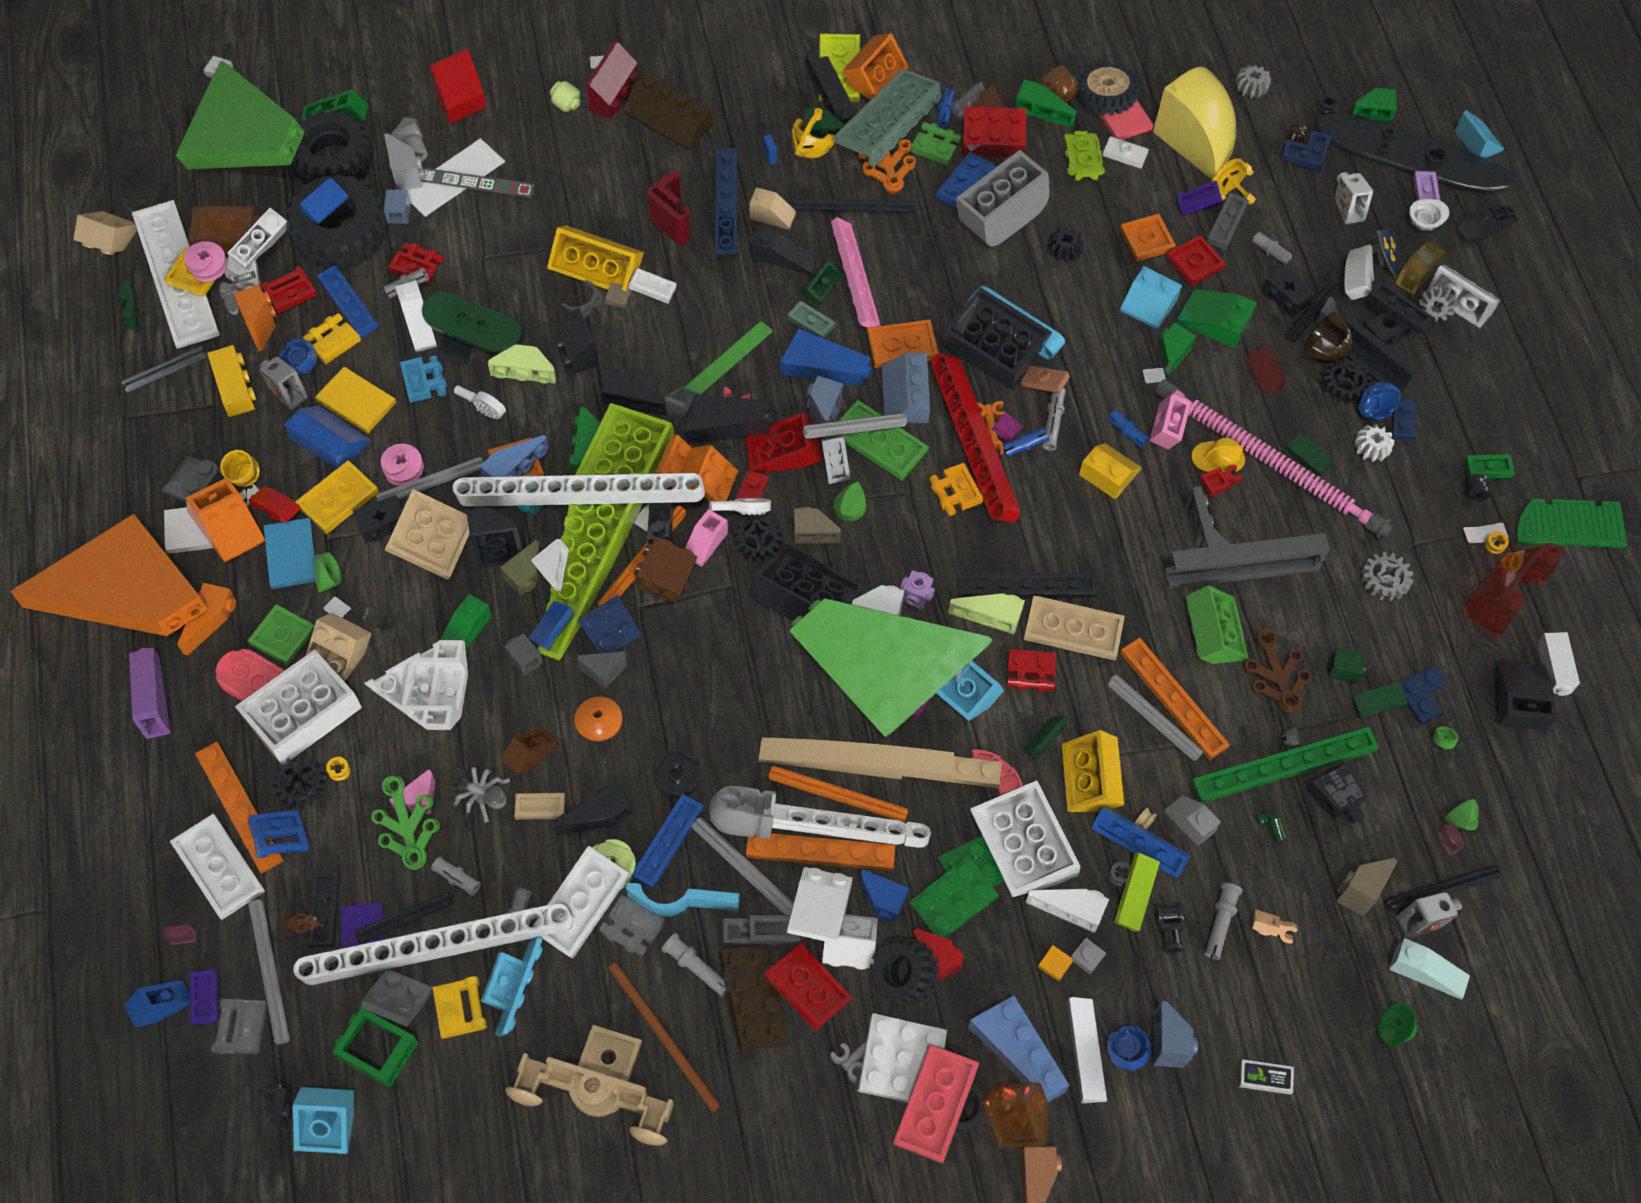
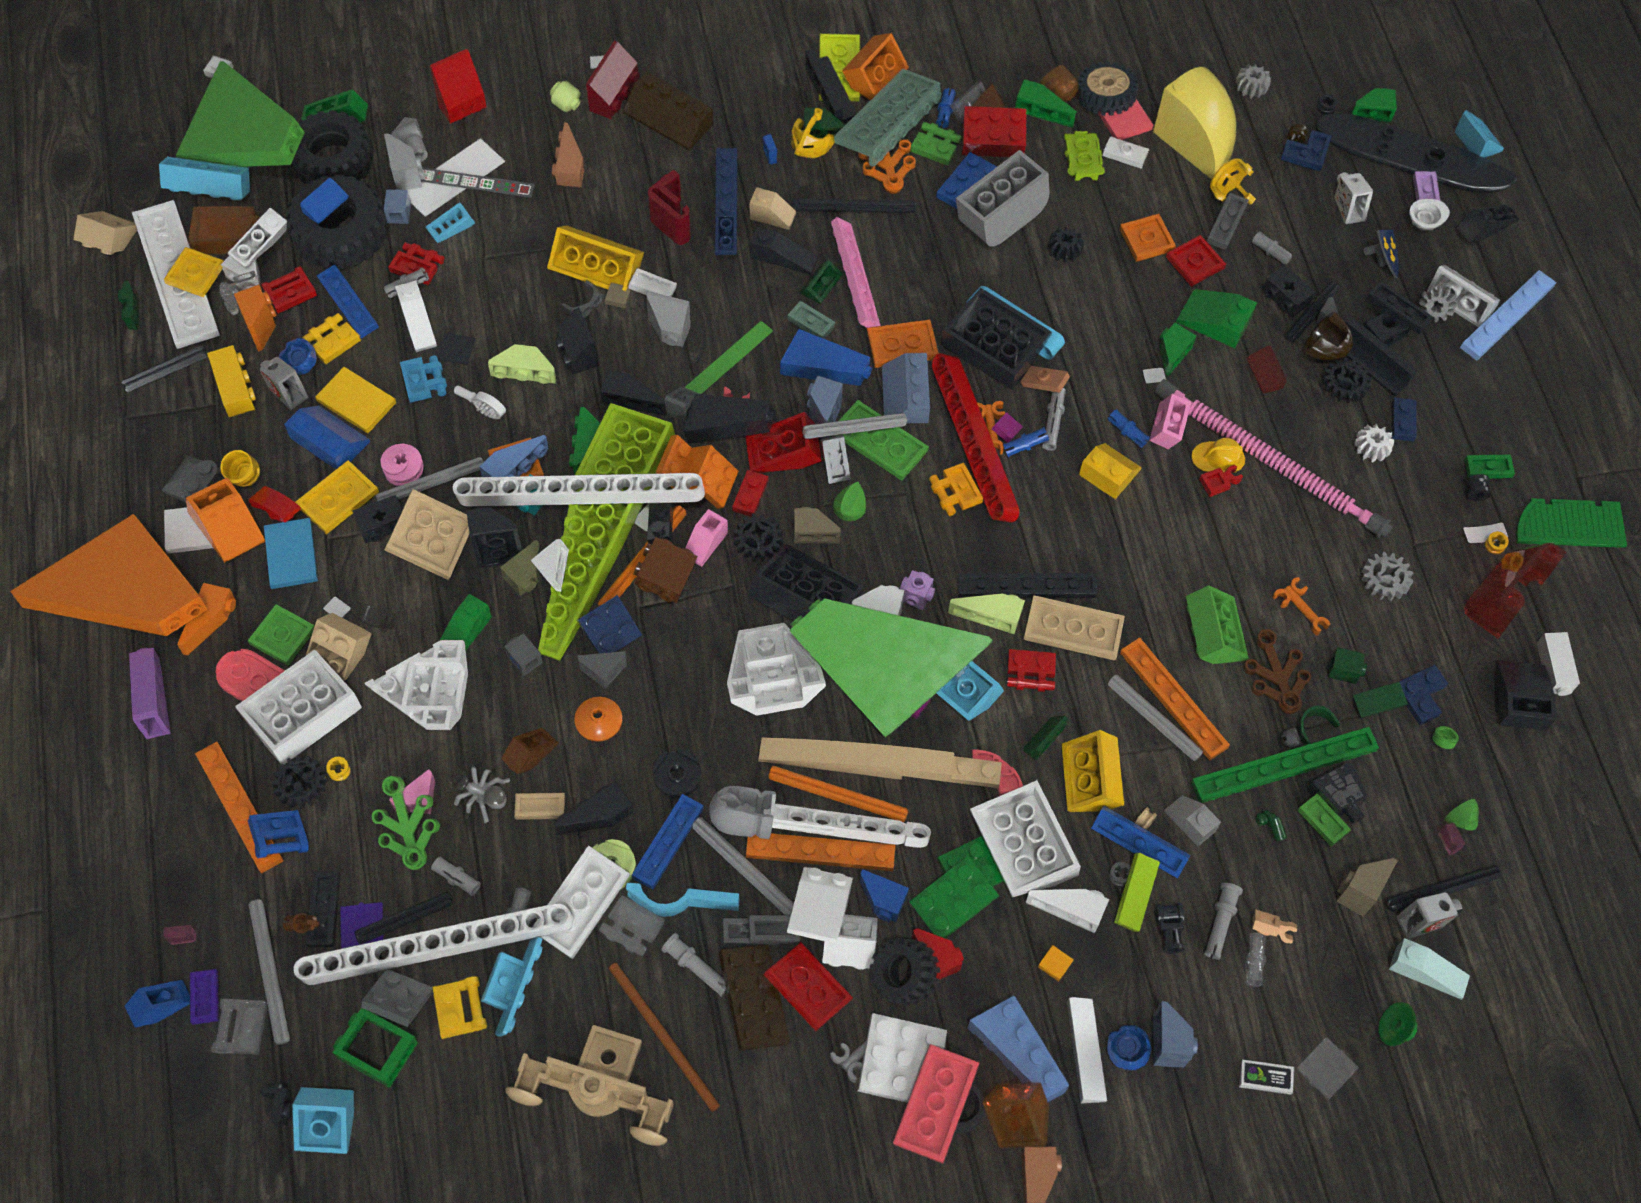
(204, 178): none -> medium azure brick
(205, 261): bright pink piece -> none
(217, 866): white tile -> none
(248, 493): white sticker -> none
(326, 572): bright green piece -> none
(452, 214): none -> medium azure slope
(470, 322): dark green piece -> none
(551, 625): blue slope -> none
(569, 165): none -> nougat slope
(669, 317): none -> light grey slope
(743, 505): white piece -> none
(772, 671): none -> white wedge
(1088, 956): light grey plate -> none
(1151, 297): medium azure slope -> none
(1199, 198): dark purple plate -> none
(1219, 561): dark grey piece -> none
(1256, 959): none -> clear pin
(1293, 593): none -> orange bar
(1309, 454): dark green tile -> none
(1315, 711): none -> dark green helmet
(1324, 820): none -> bright green plate
(1327, 1068): none -> clear piece
(1359, 272): white slope -> none
(1379, 401): blue hair -> none
(1419, 267): clear yellow slope -> none
(1507, 315): none -> light blue plate

